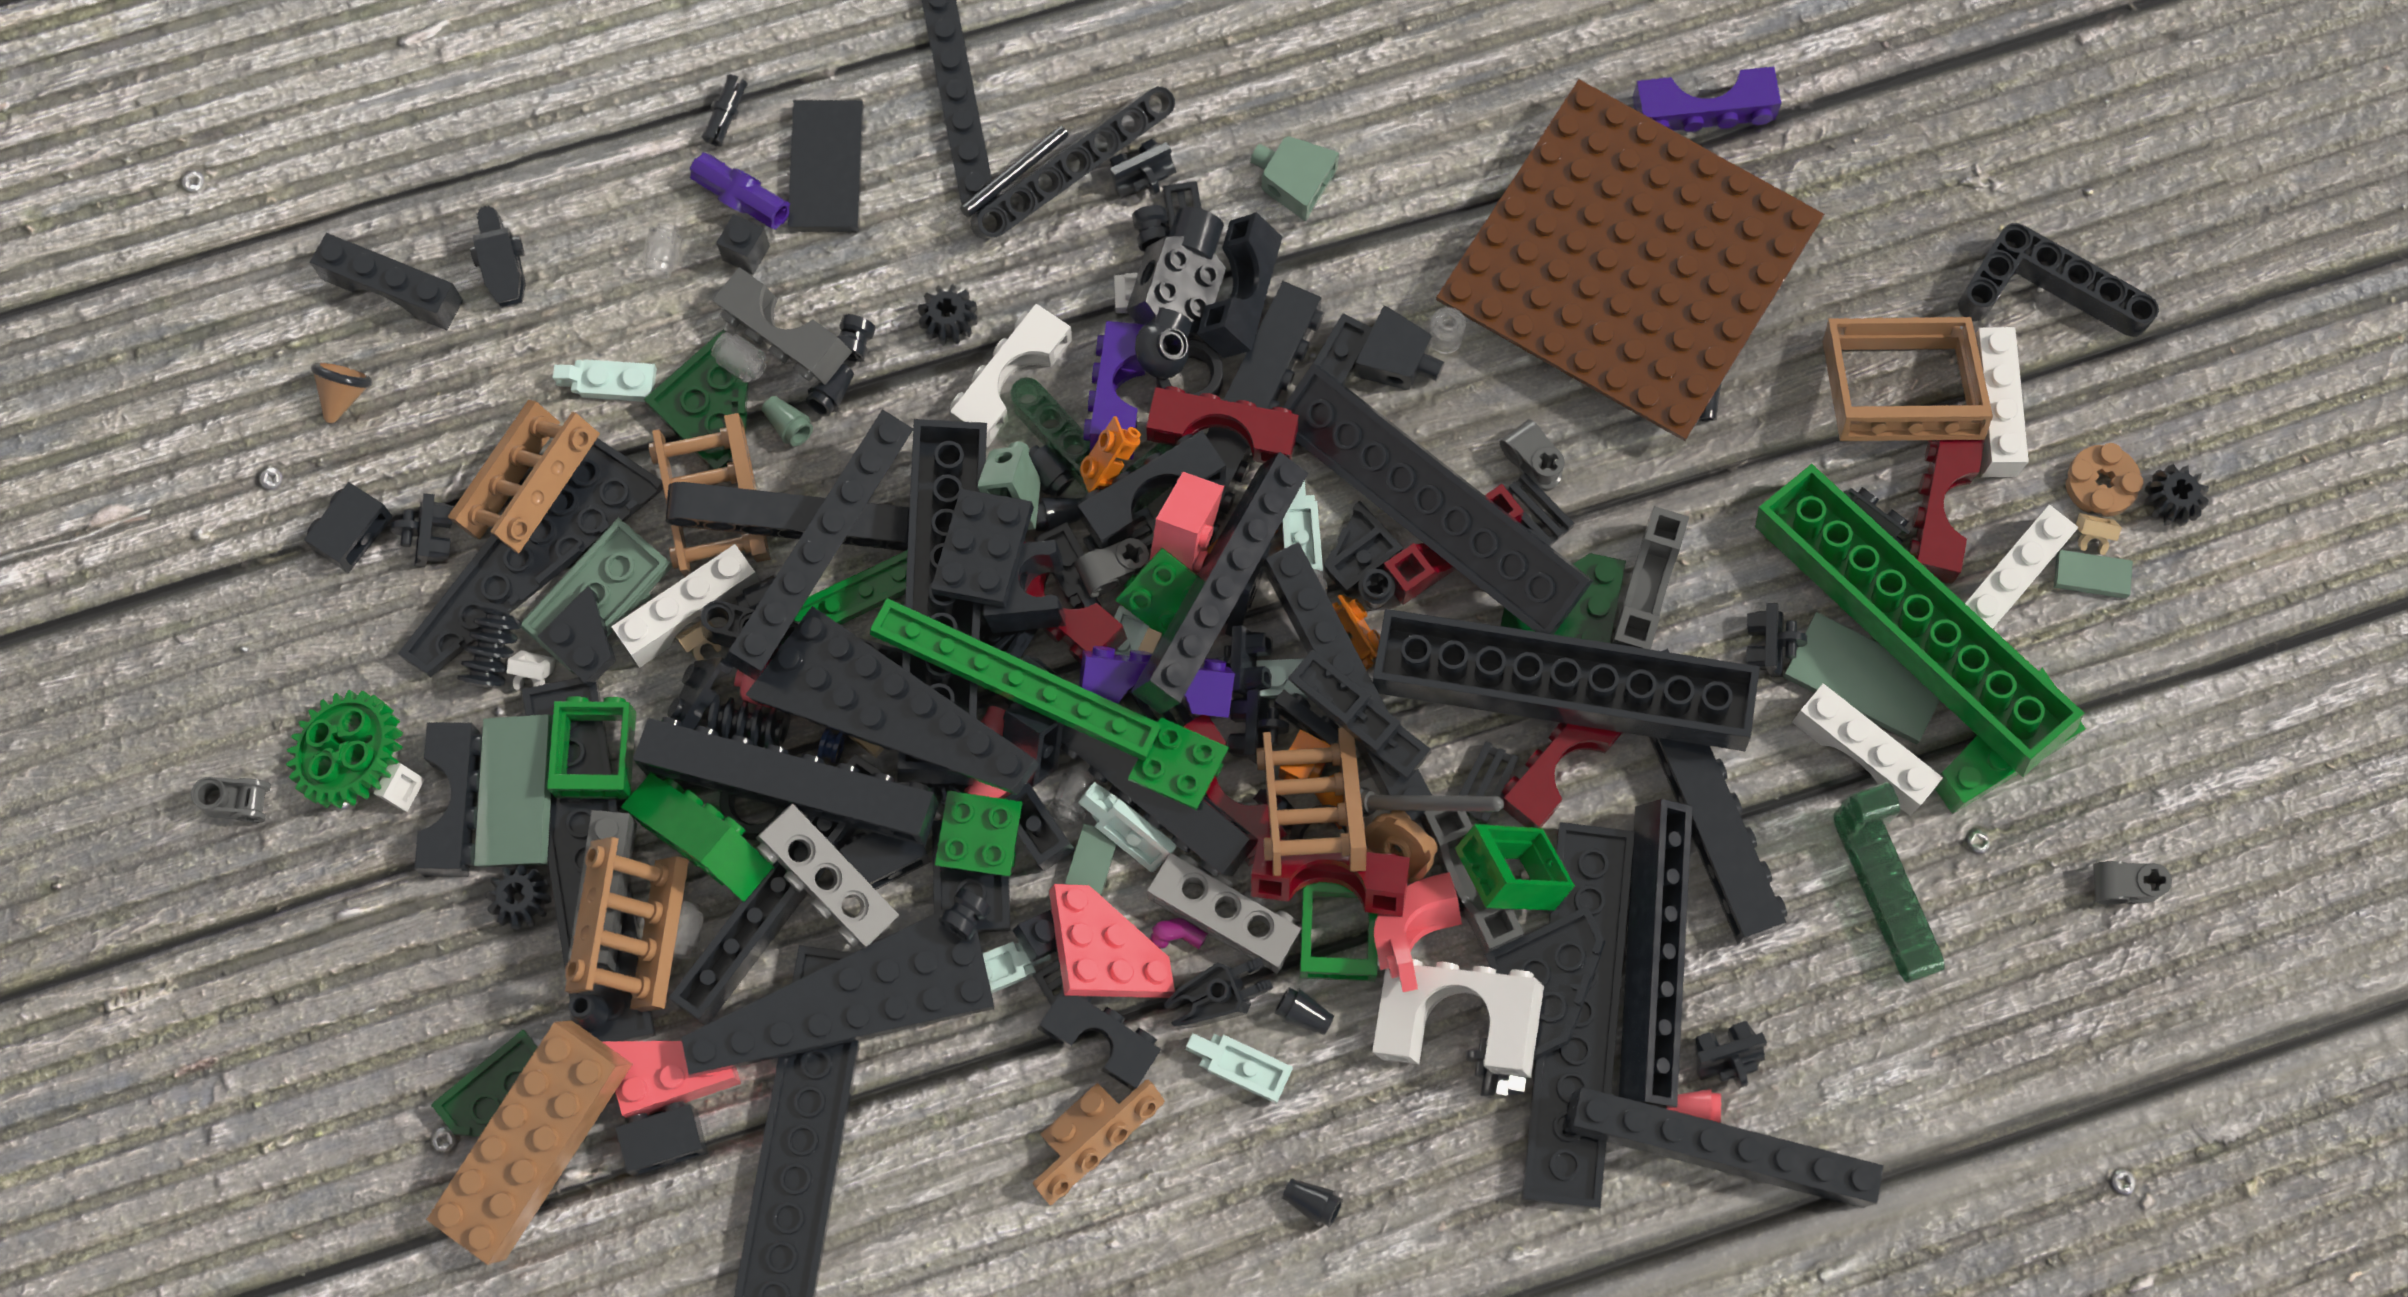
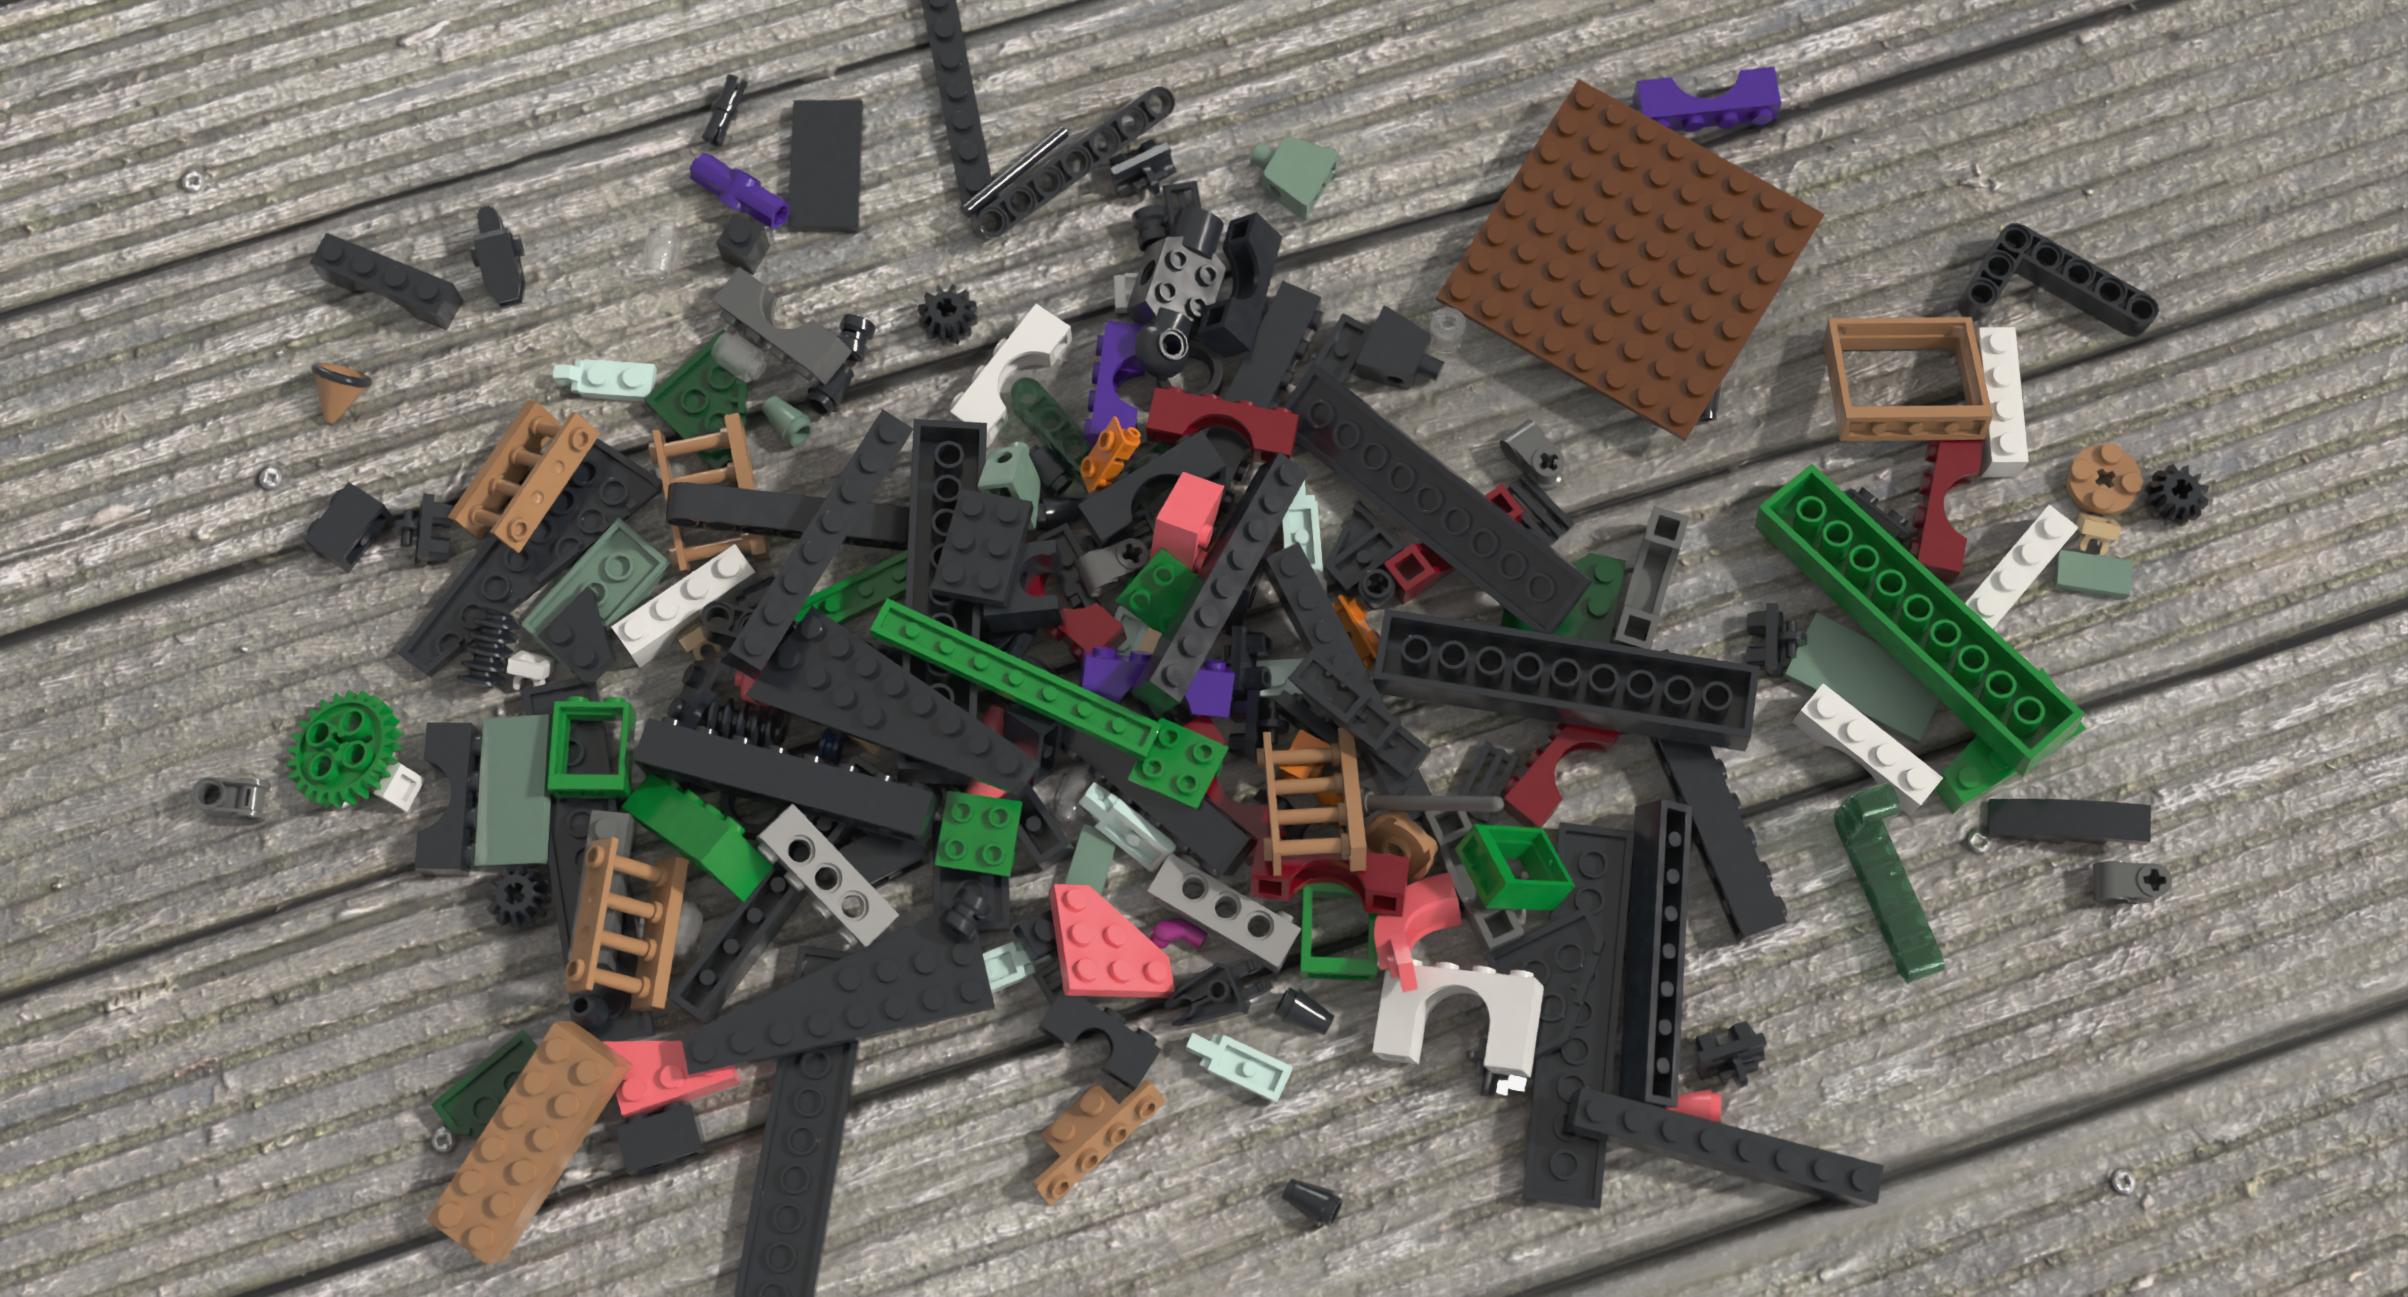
(2069, 821): none -> black slope

